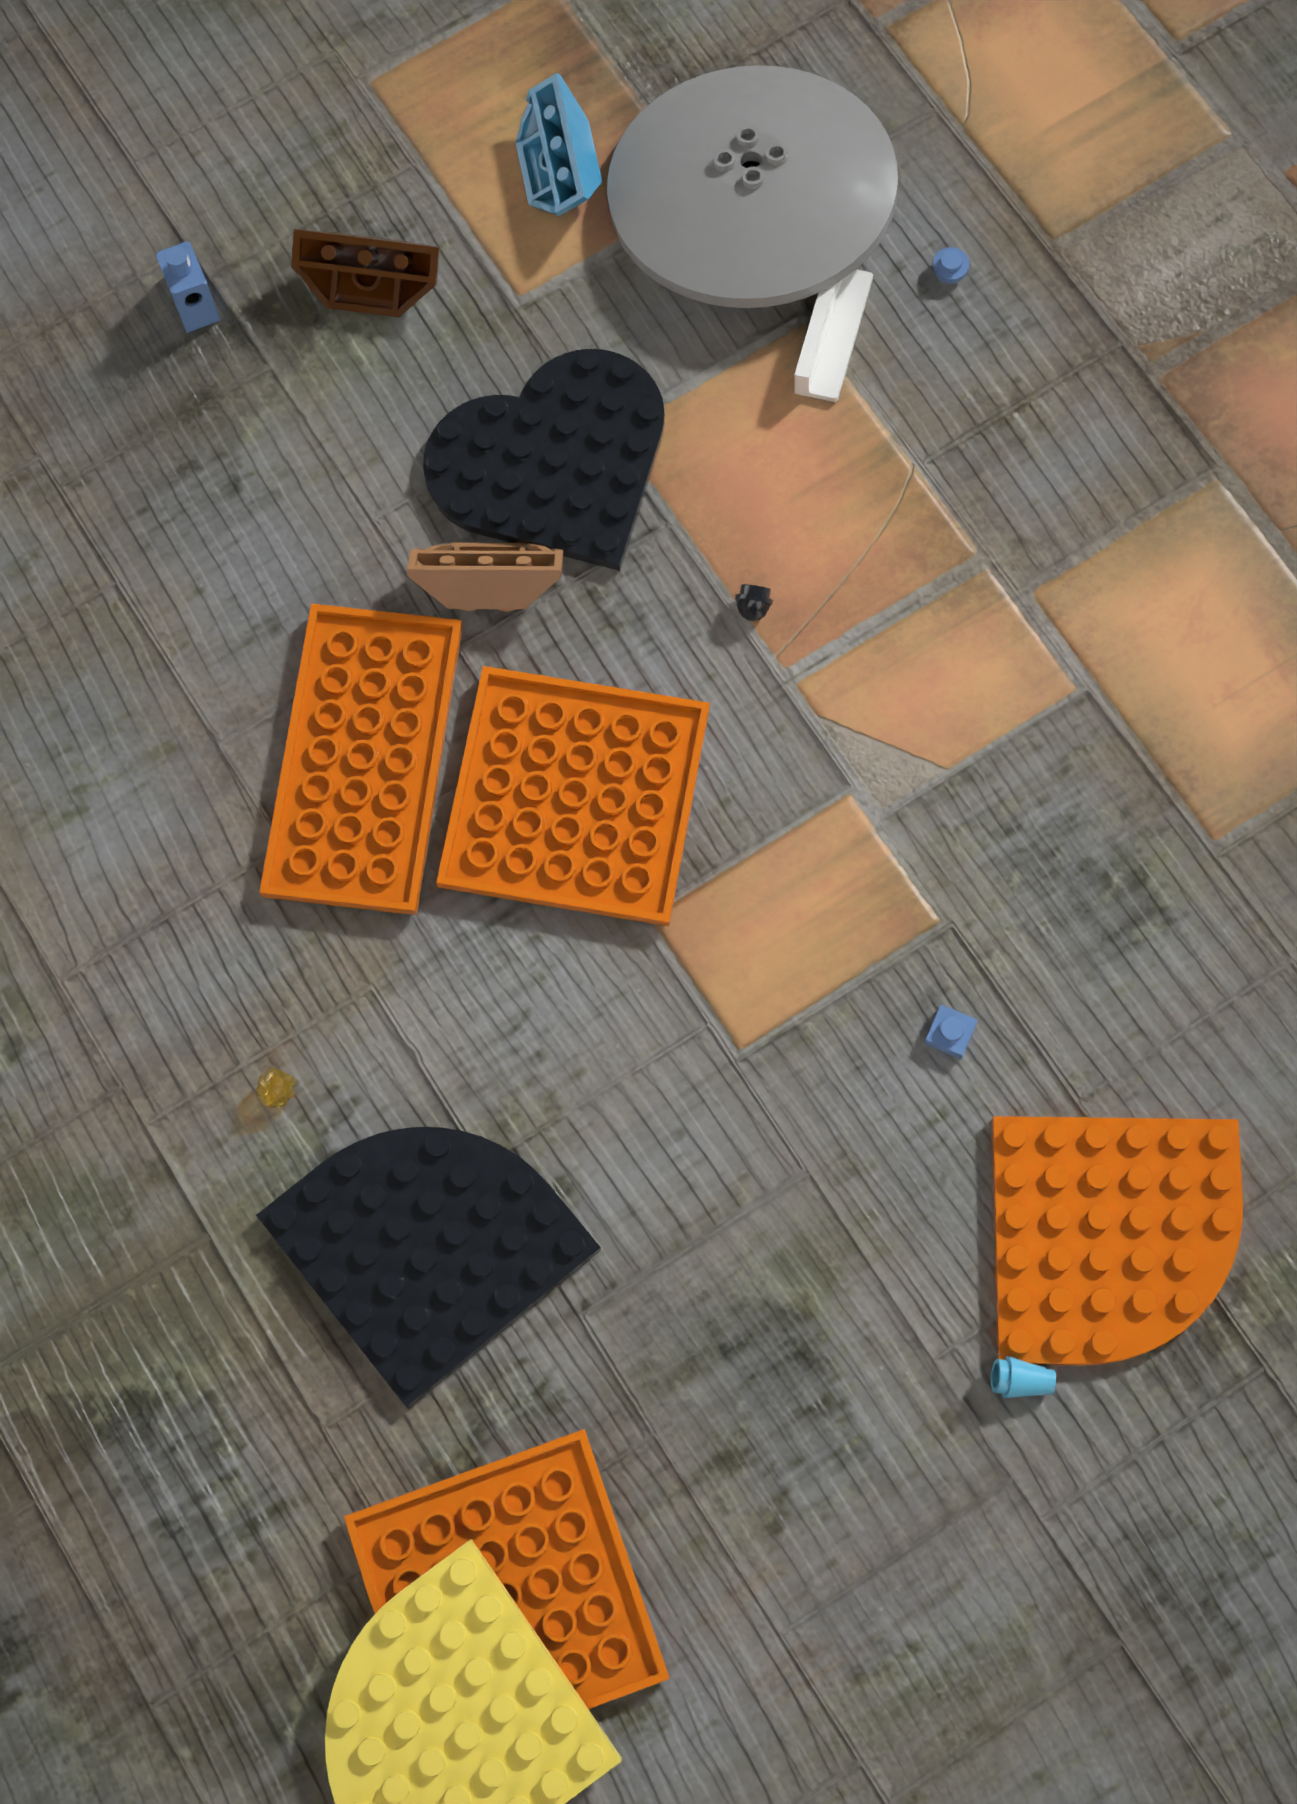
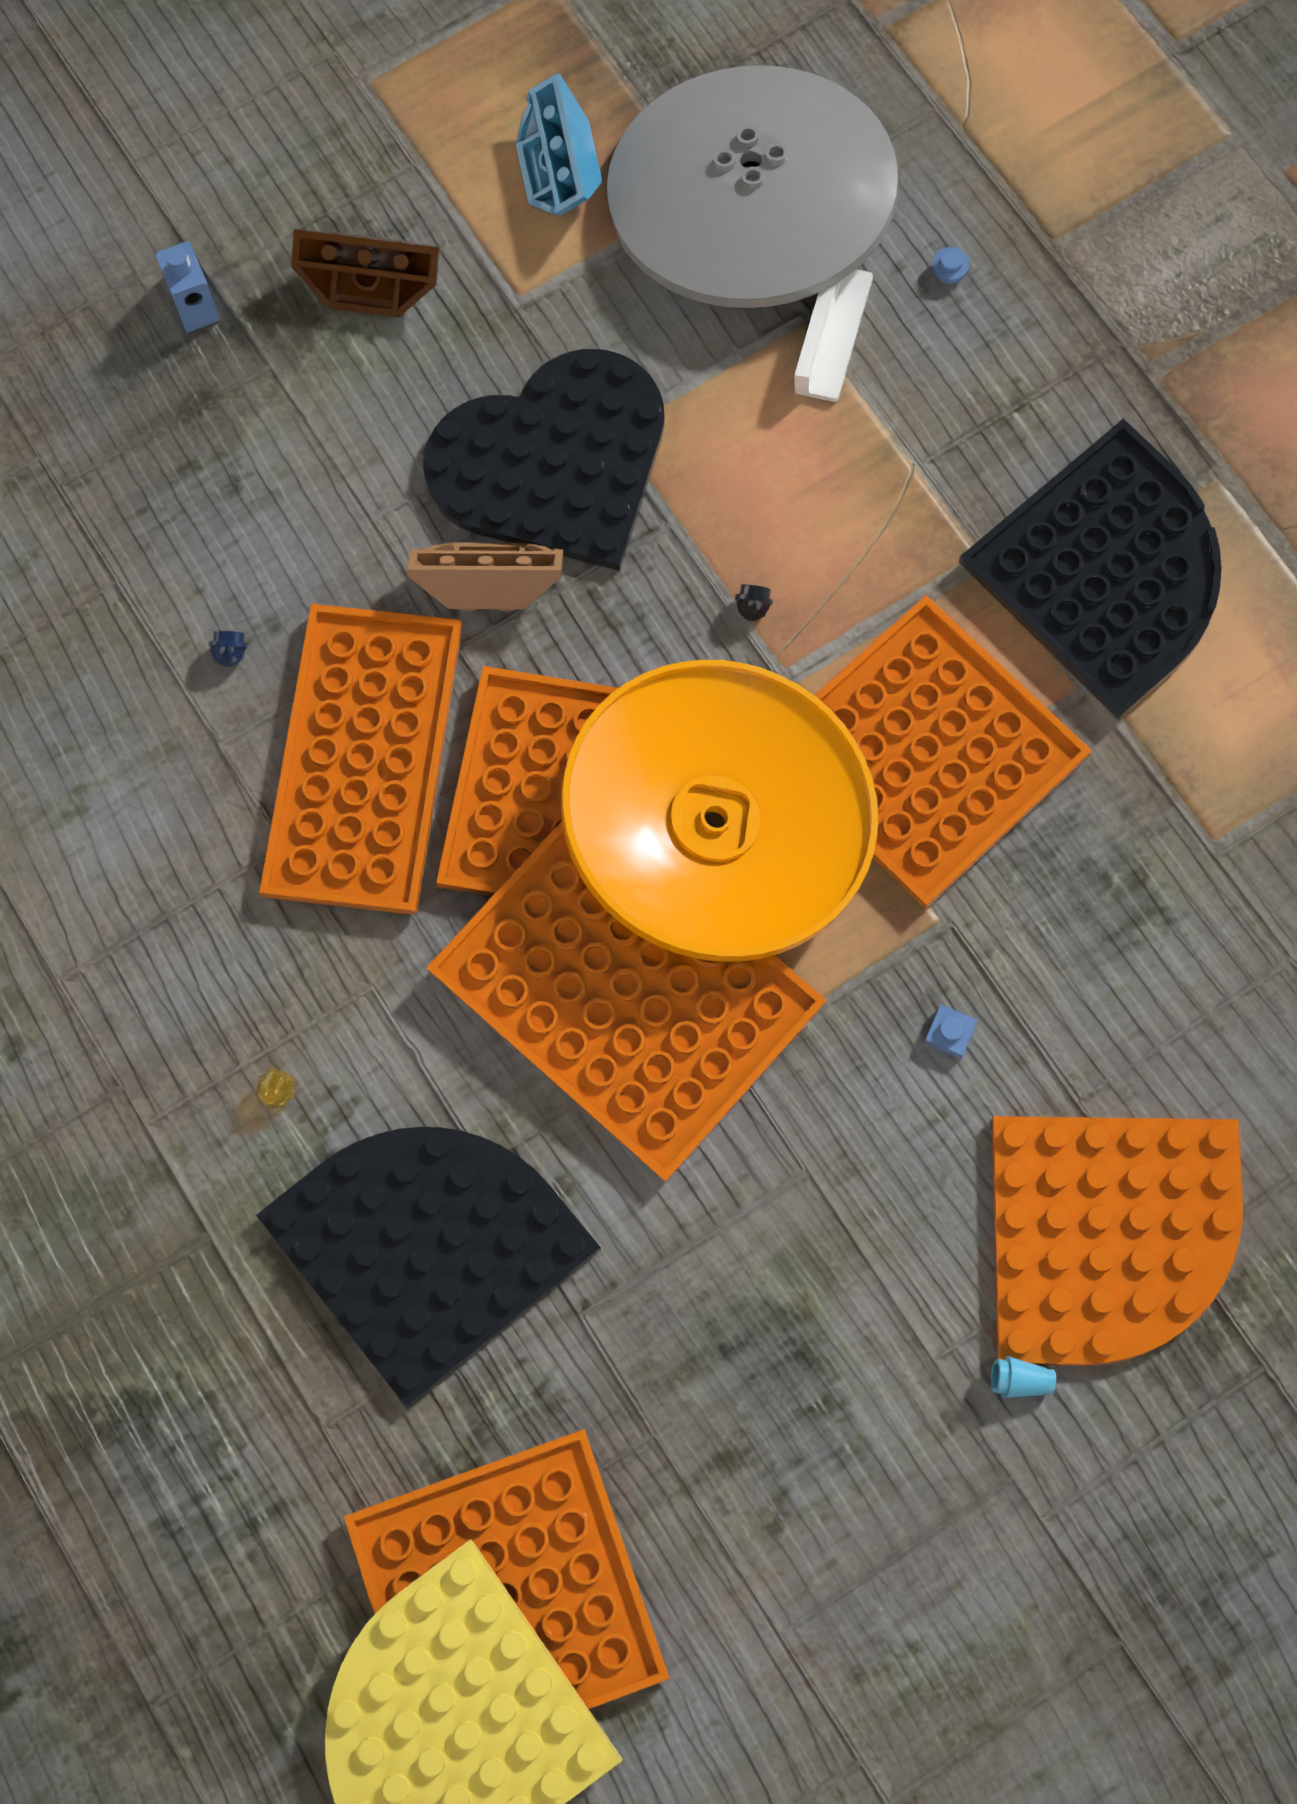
(228, 647): none -> dark blue plate
(619, 1024): none -> orange plate
(732, 745): none -> light orange dish
(948, 747): none -> orange plate
(1108, 568): none -> black plate

